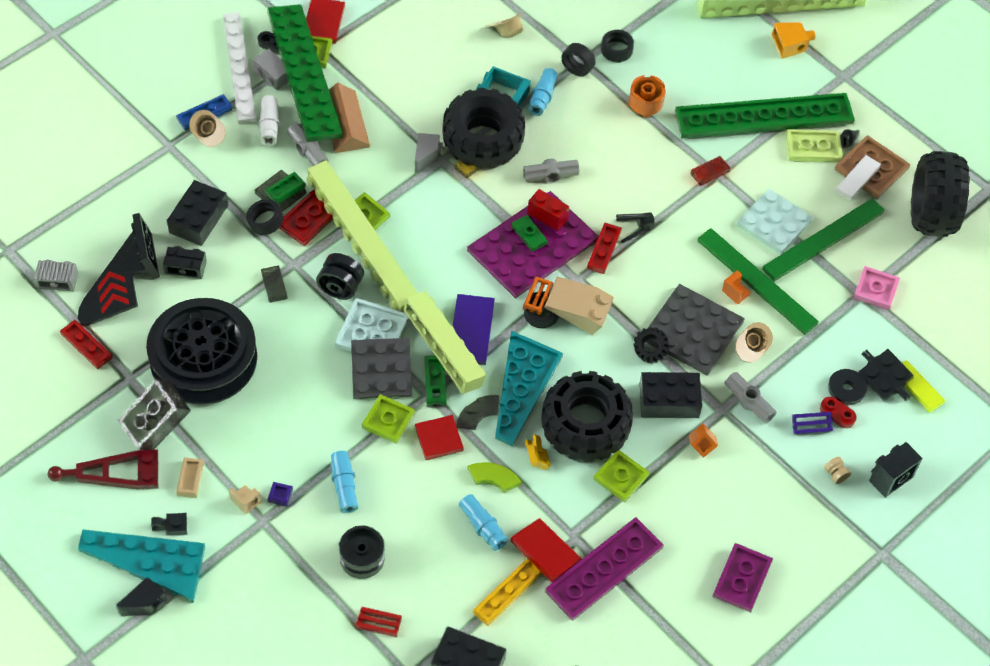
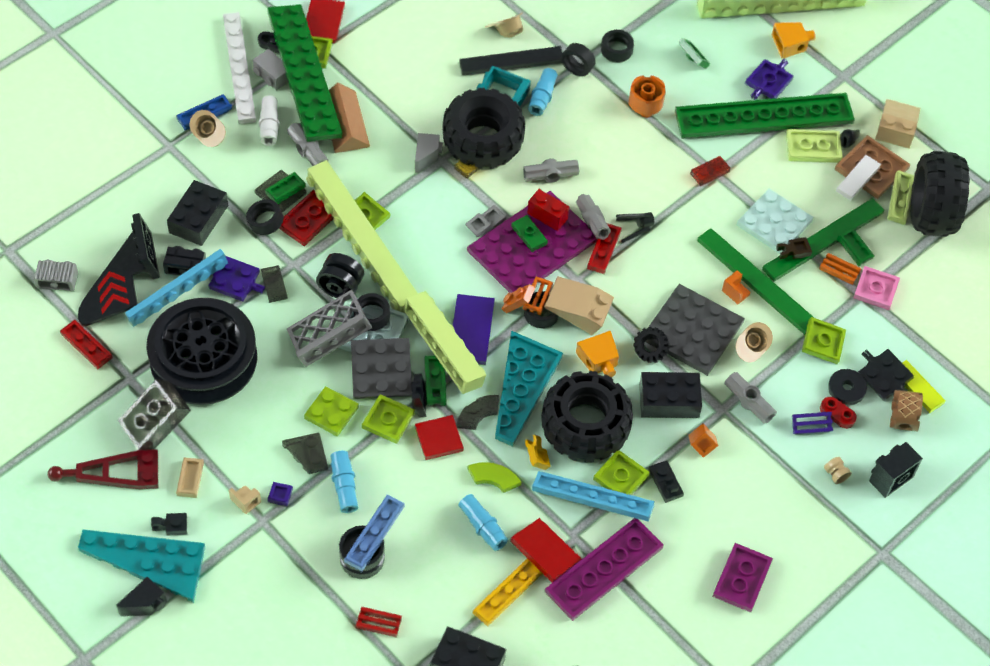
(177, 287): none -> medium azure plate
(236, 280): none -> dark purple plate
(308, 452): none -> clear smoke wing
(331, 411): none -> lime plate
(333, 337): none -> light grey fence
(374, 532): none -> medium blue tile
(378, 300): none -> black tyre
(419, 395): none -> black wing
(486, 222): none -> light grey slope
(511, 60): none -> black tile
(517, 298): none -> orange plate
(593, 216): none -> light grey piece
(593, 496): none -> medium azure plate
(599, 353): none -> light orange torso
(666, 481): none -> black plate
(693, 53): none -> plate
(769, 79): none -> dark purple plate
(796, 247): none -> dark brown plate
(824, 340): none -> lime plate
(840, 266): none -> orange tile
(855, 246): none -> green plate
(898, 123): none -> tan slope
(900, 197): none -> yellowish green tile
(906, 410): none -> medium nougat brick

